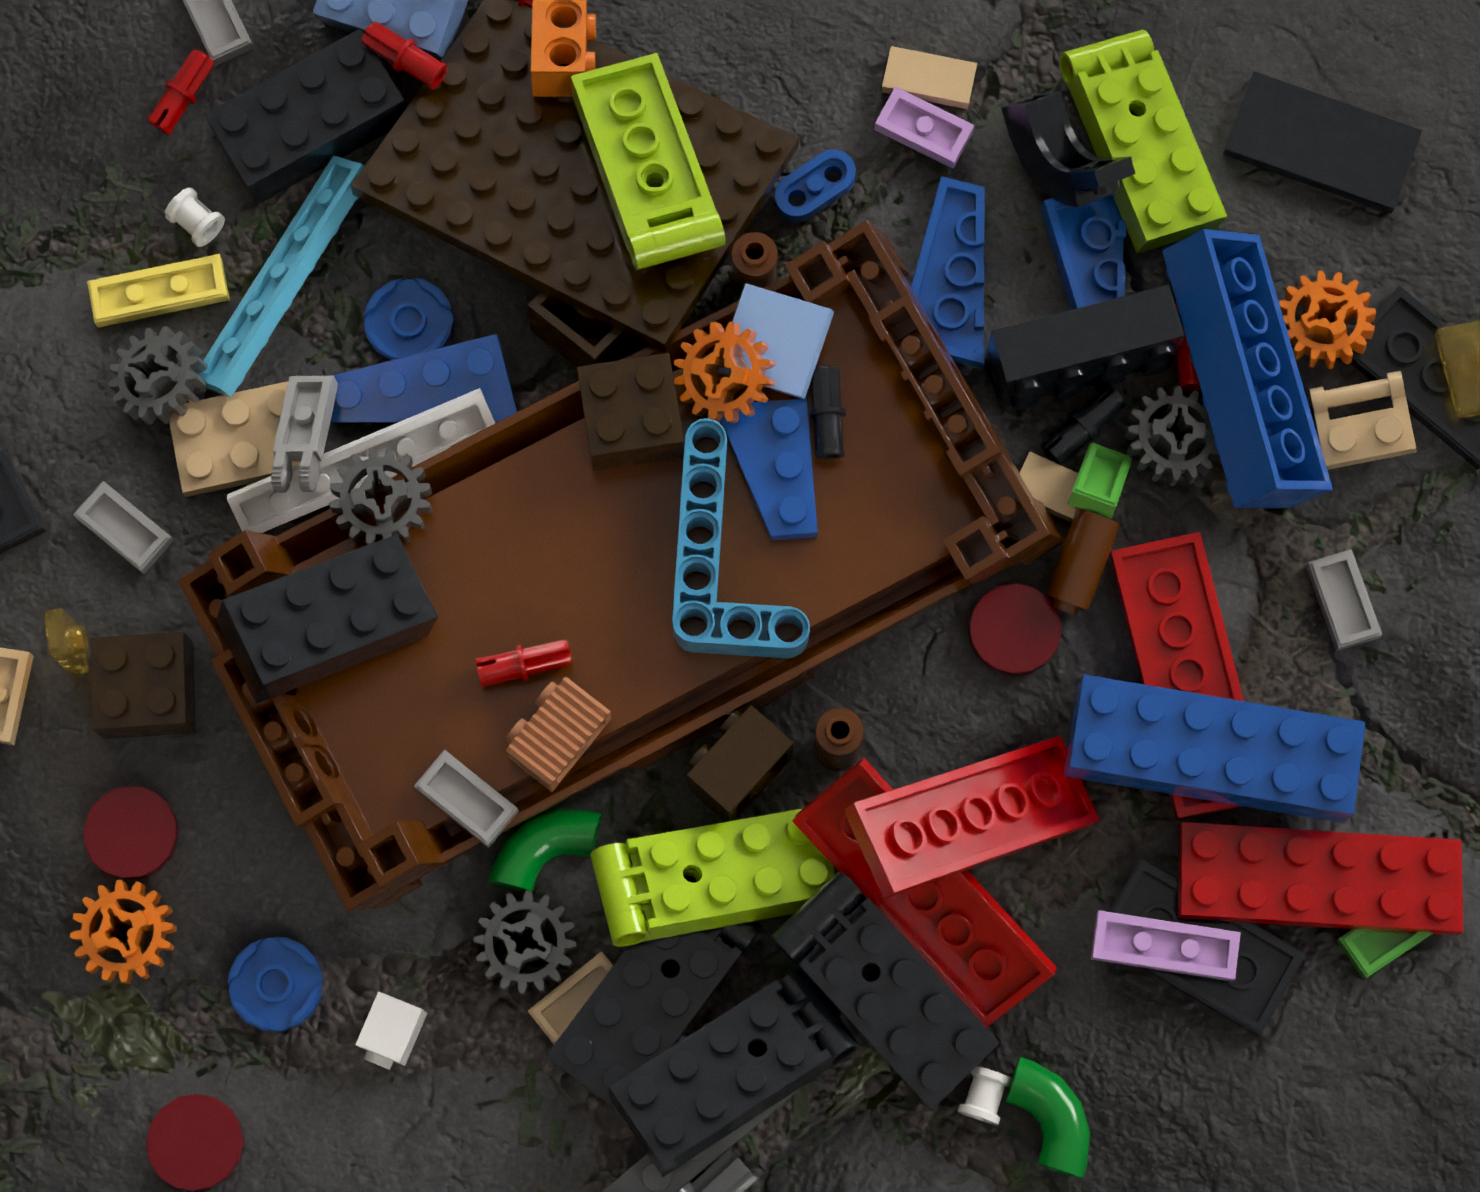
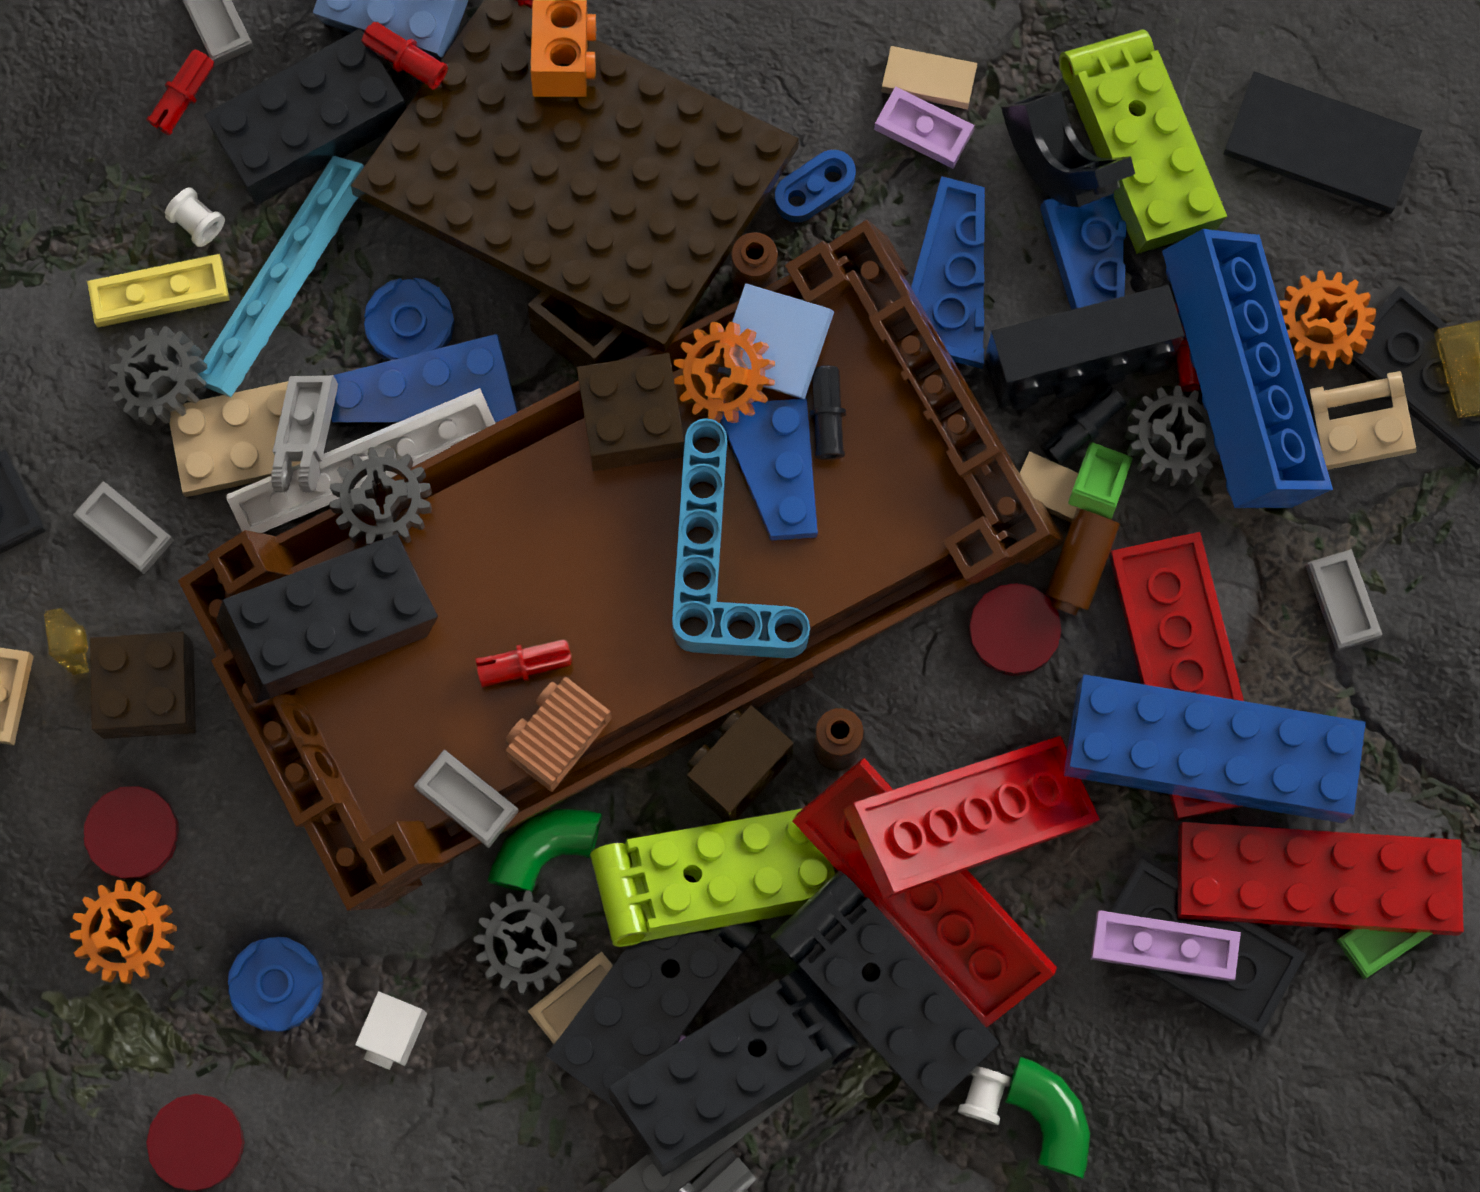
(646, 161): lime hinge -> none

